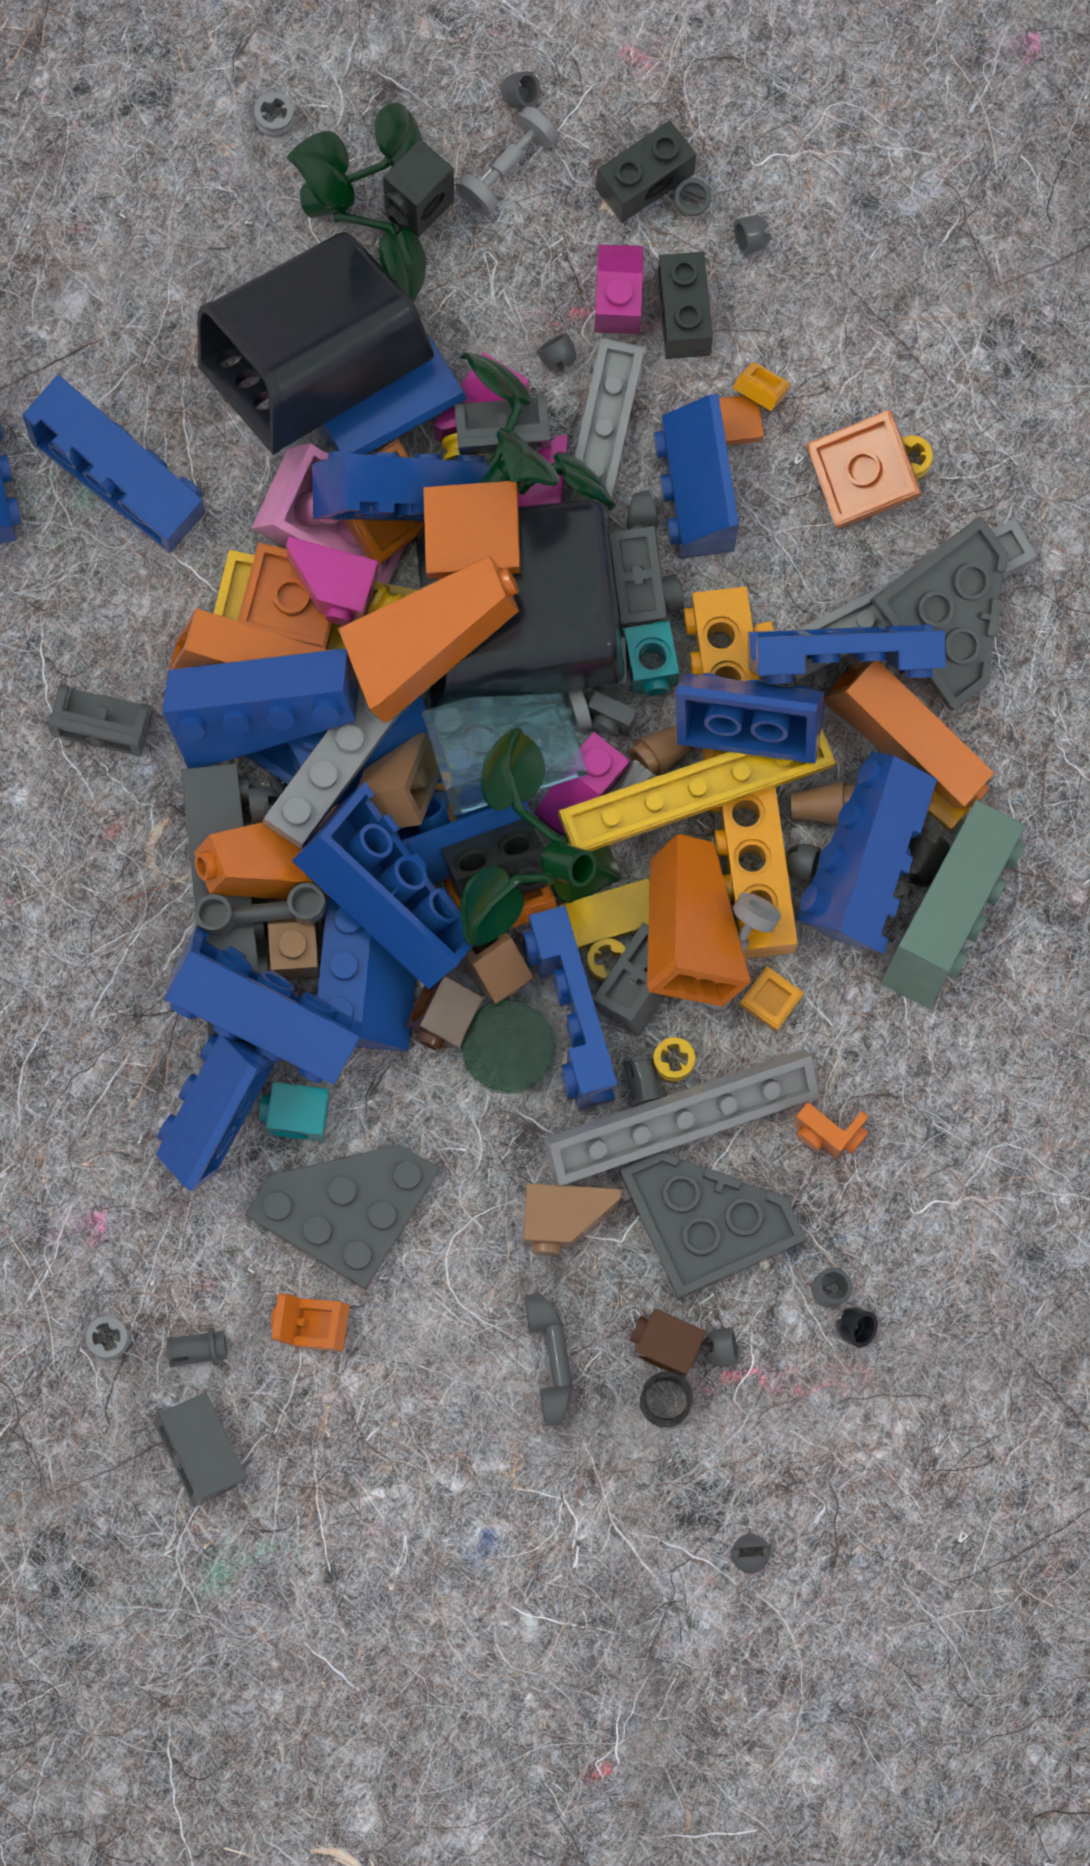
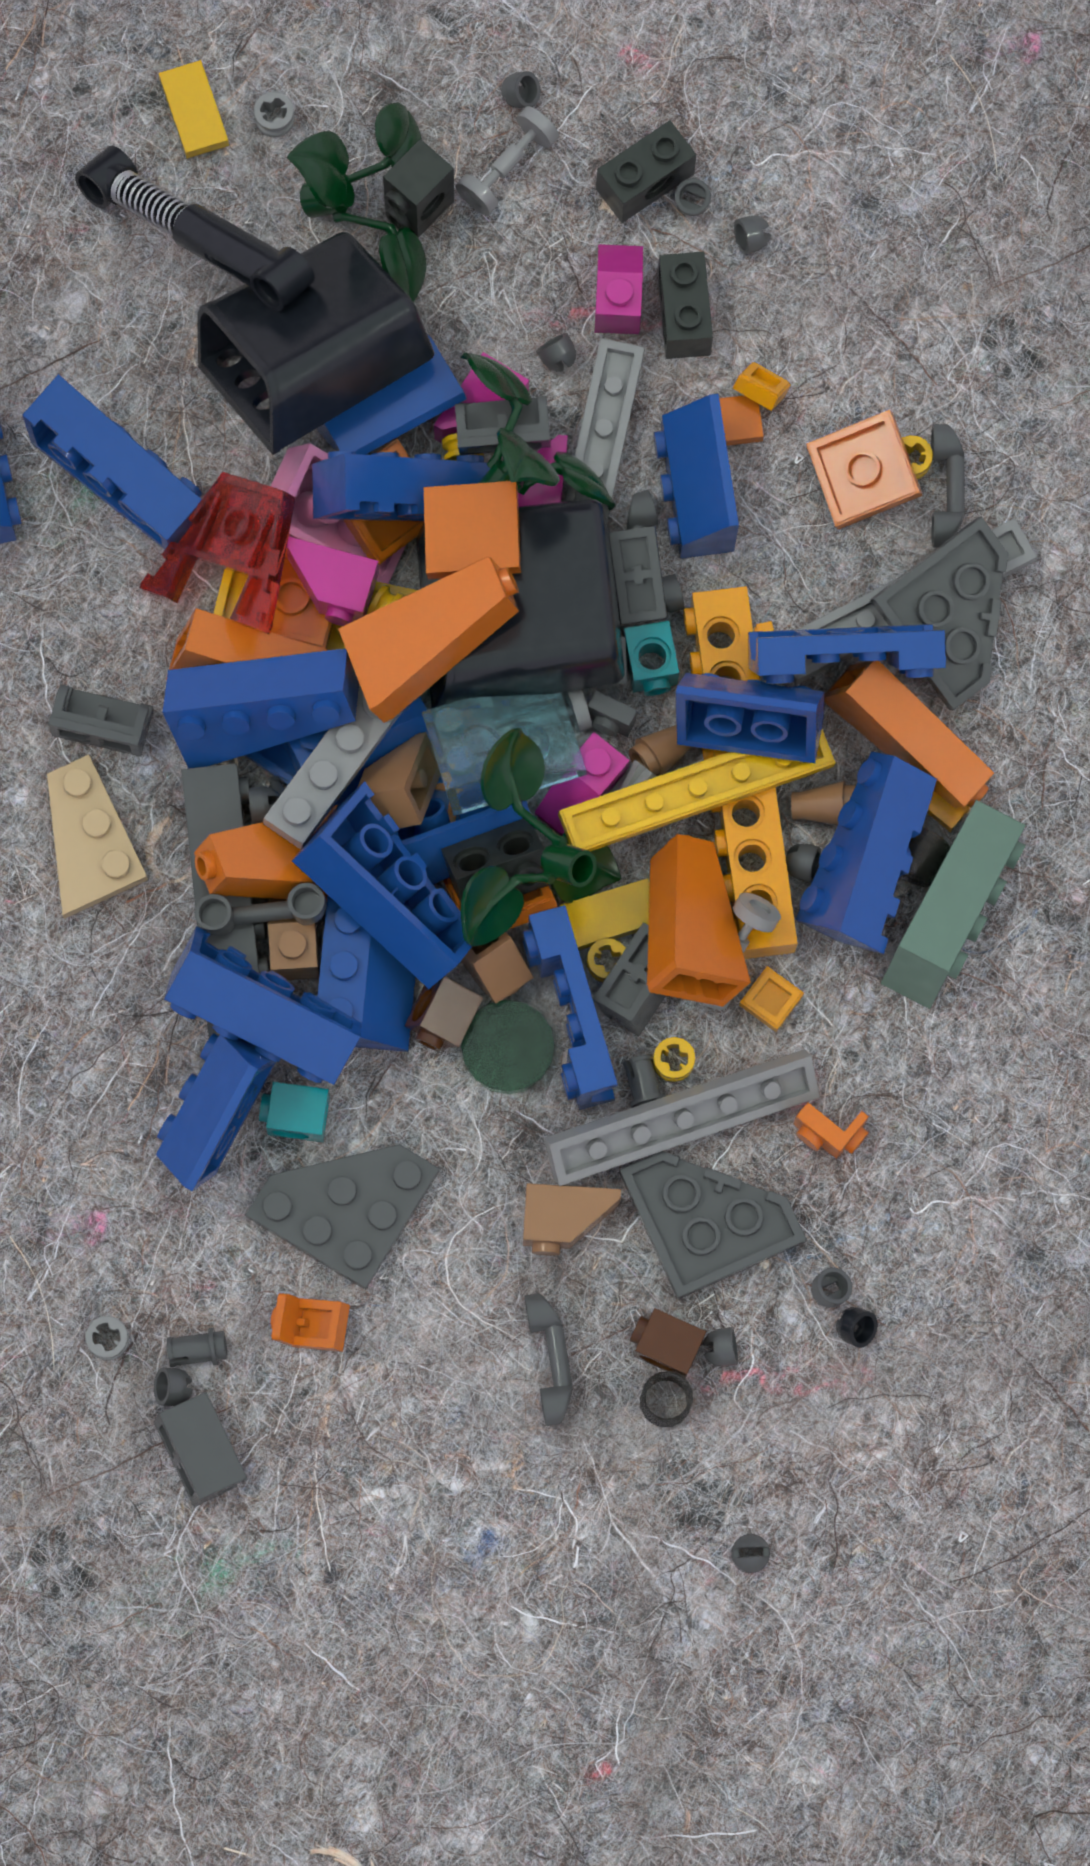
(89, 839): none -> tan wing
(171, 1386): none -> dark grey hinge
(193, 109): none -> yellow tile
(240, 530): none -> clear red wing
(273, 274): none -> black piece
(948, 448): none -> dark grey bar

